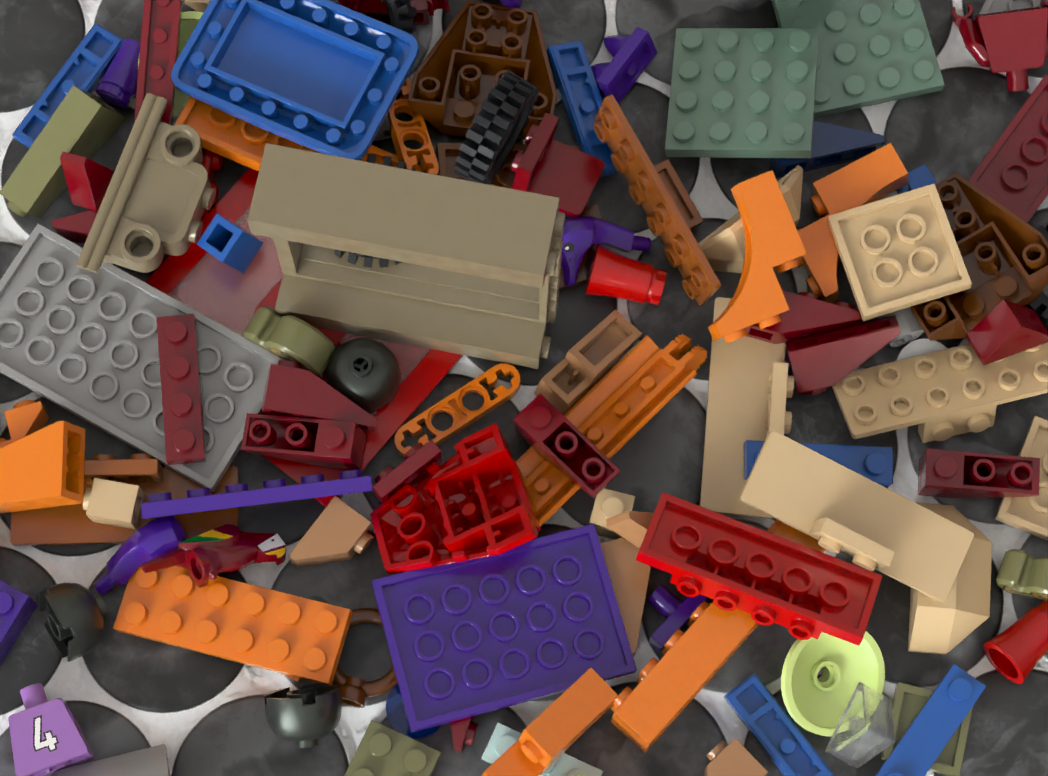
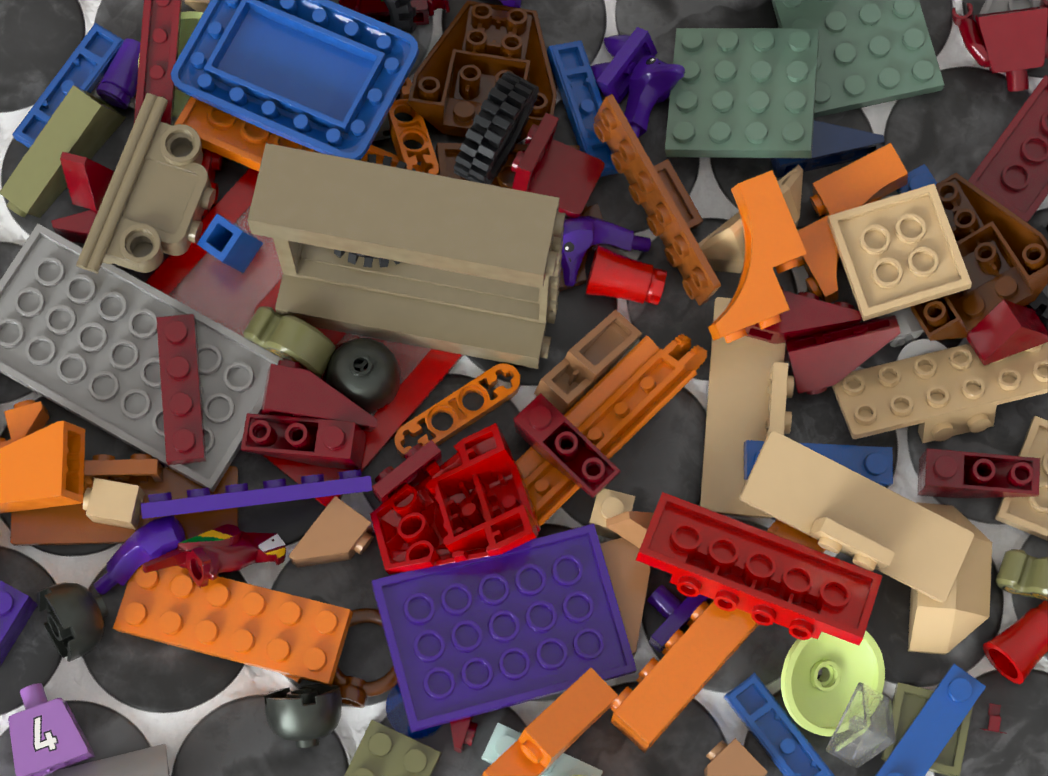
(649, 85): none -> dark purple animal
(995, 719): none -> dark red piece

